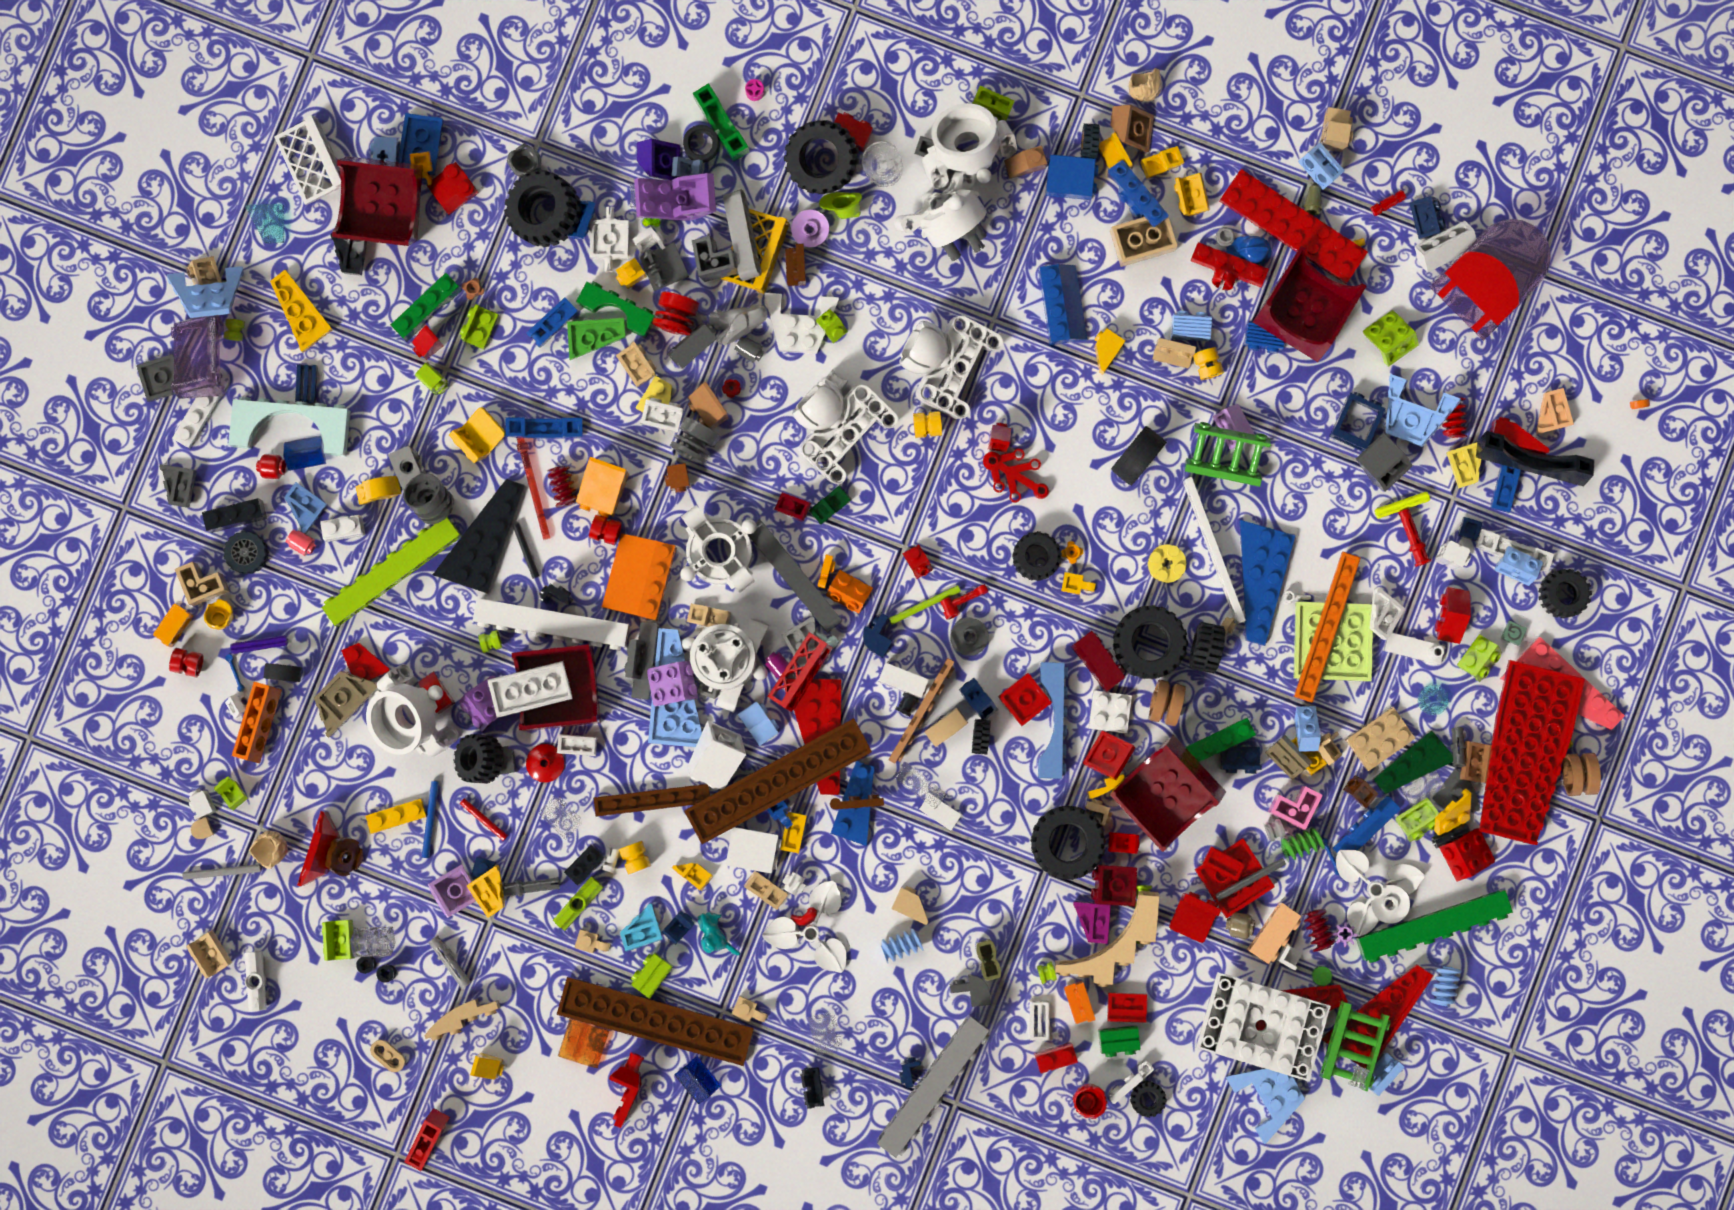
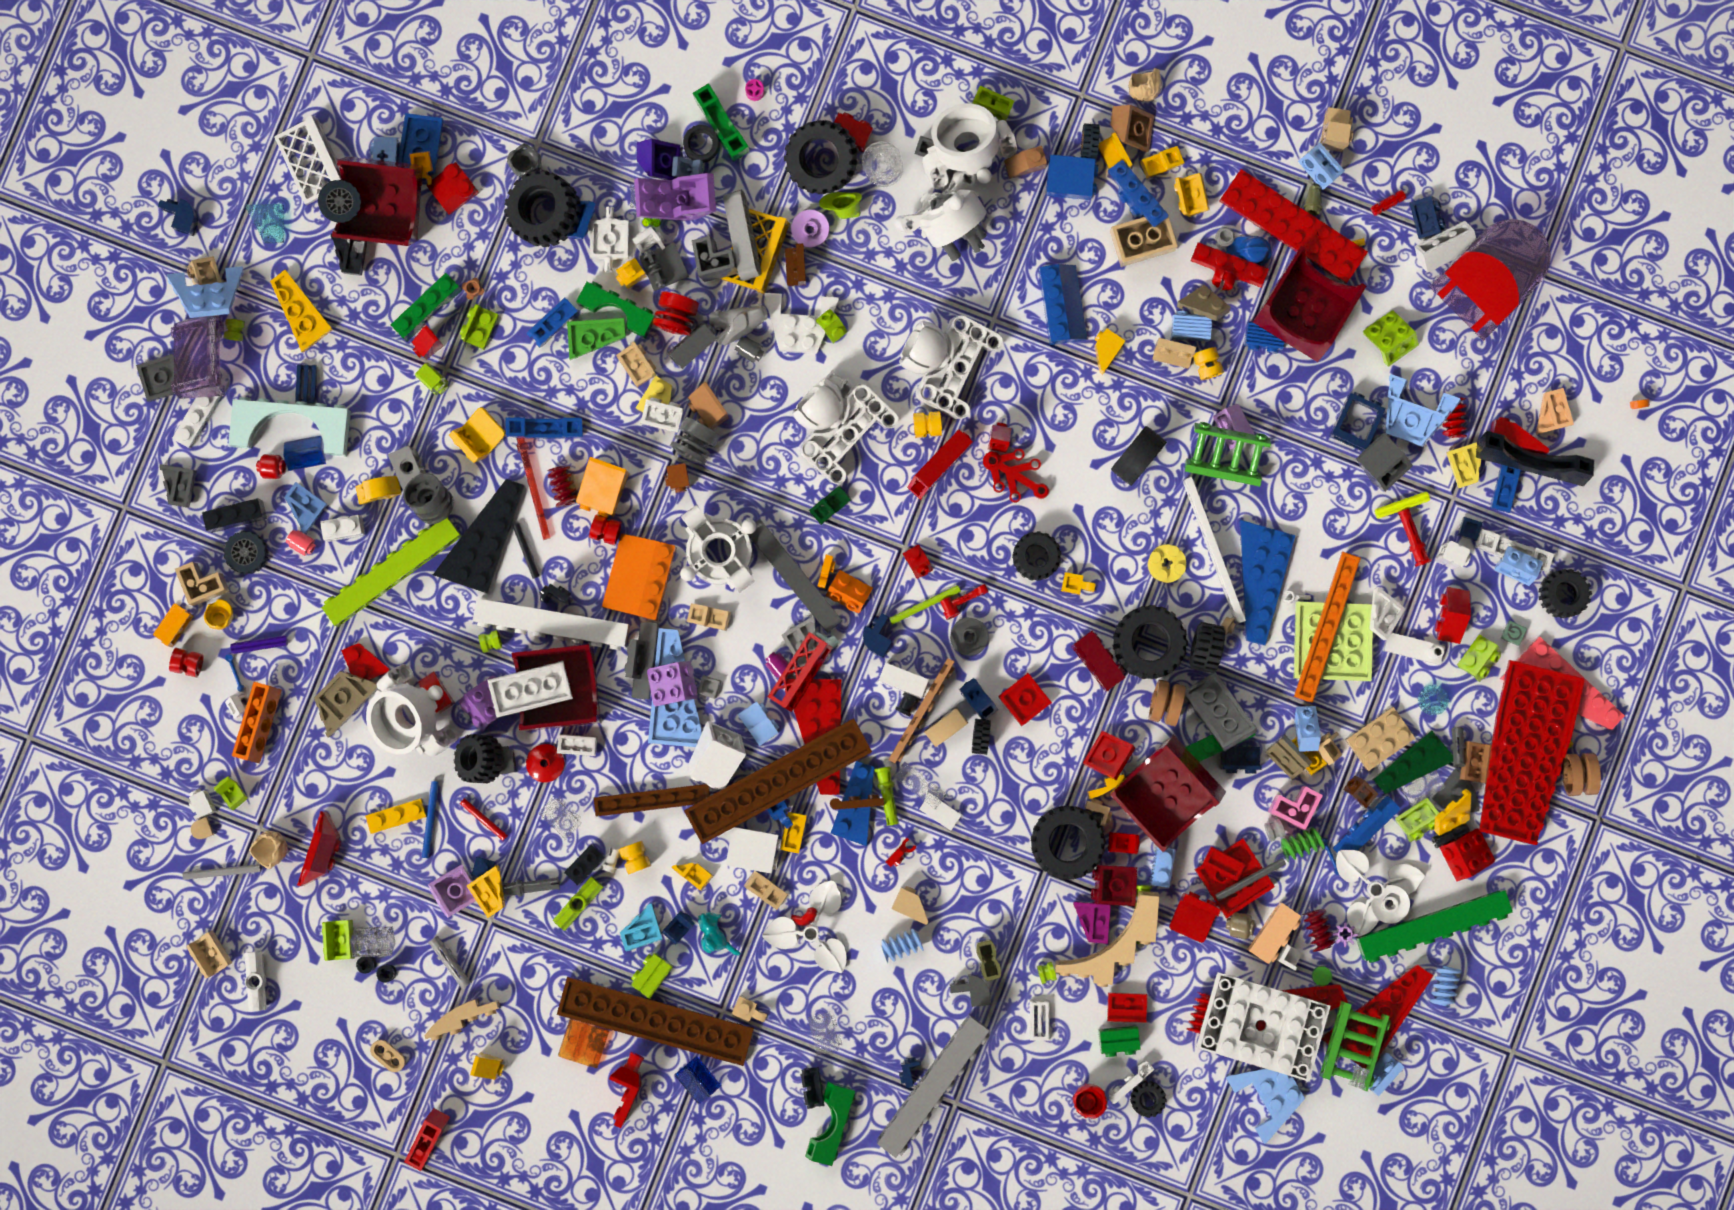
(185, 215): none -> dark blue brick
(282, 672): black tyre -> none
(336, 851): reddish brown plate -> none
(339, 201): none -> black wheel
(589, 941): tan plate -> none
(727, 659): white piece -> none
(731, 383): red plate -> none
(792, 506): dark red slope -> none
(794, 883): white gear -> none
(824, 1147): none -> green arch
(886, 787): none -> lime pin
(896, 858): none -> red plate
(939, 464): none -> red slope
(1052, 679): medium blue arch -> none
(1055, 1057): red brick -> none
(1072, 547): light orange plate -> none
(1079, 1002): orange bracket -> none
(1110, 712): white plate -> none
(1162, 867): none -> light blue brick
(1201, 1010): none -> red piece
(1205, 303): none -> dark tan wing
(1220, 711): none -> dark grey plate

